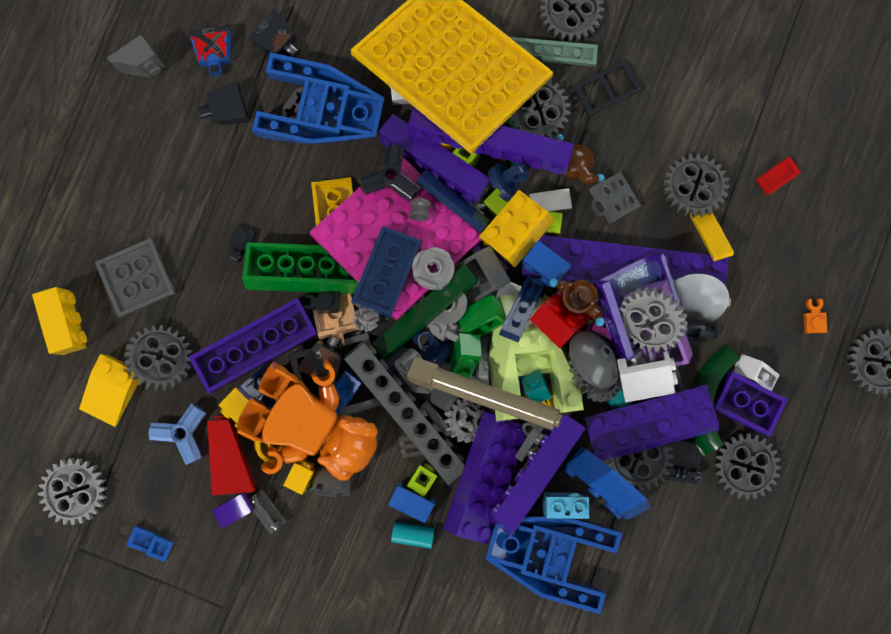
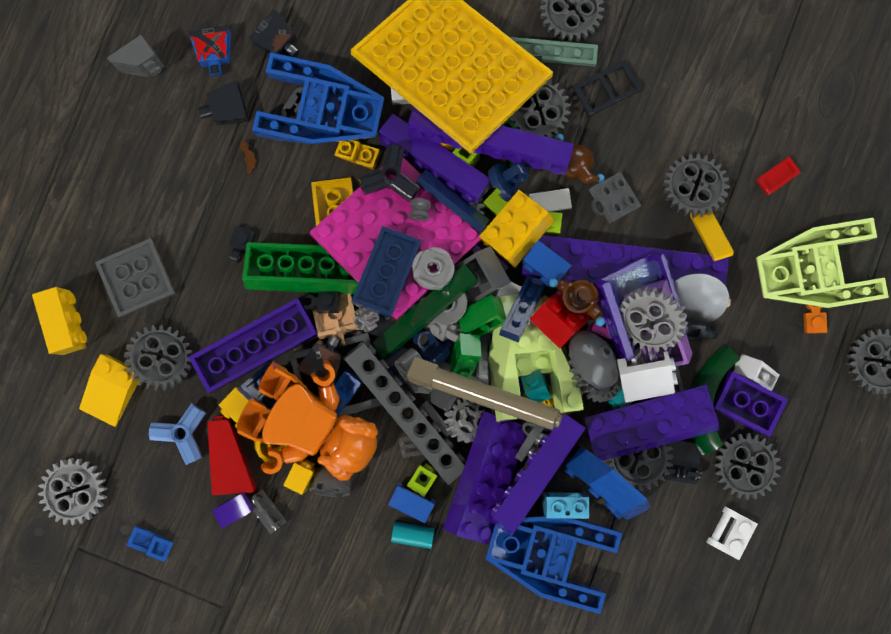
(249, 158): none -> reddish brown piece
(358, 153): none -> yellow slope
(737, 536): none -> white plate
(810, 268): none -> yellowish green wedge

